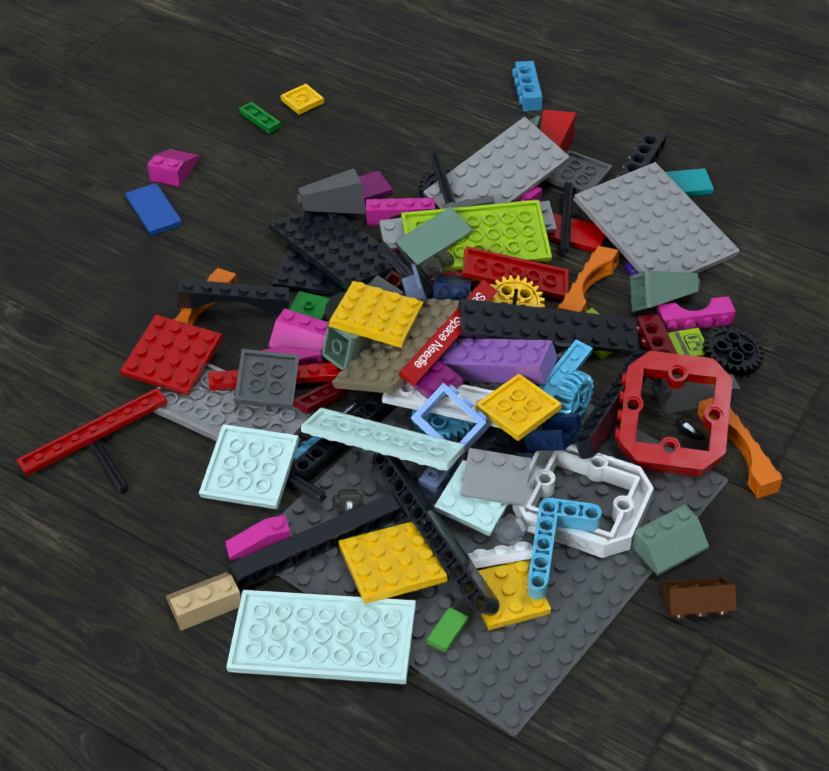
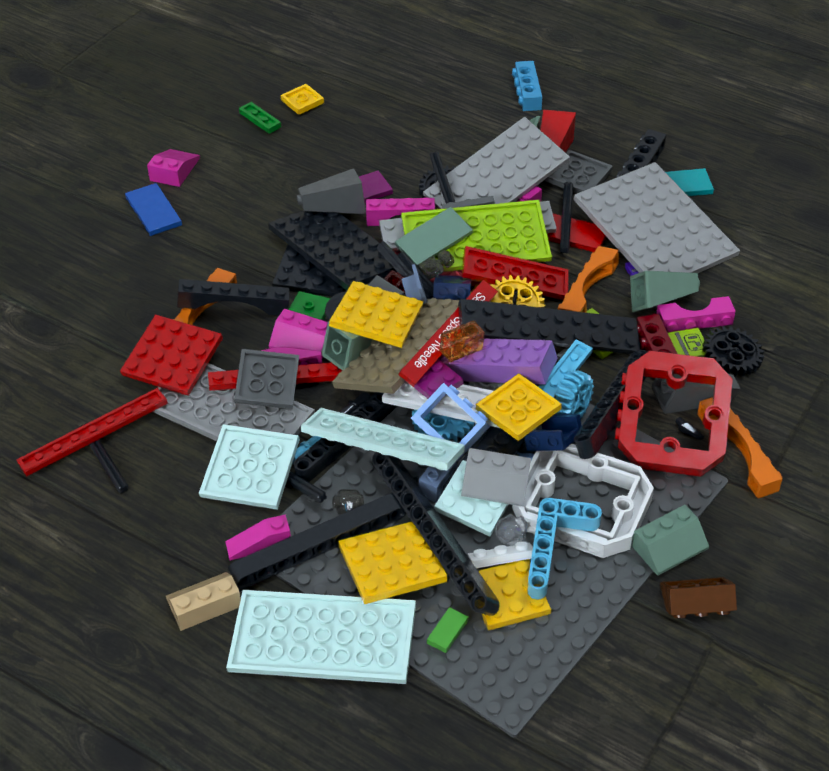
(318, 398): dark red plate -> none
(462, 341): none -> clear orange brick

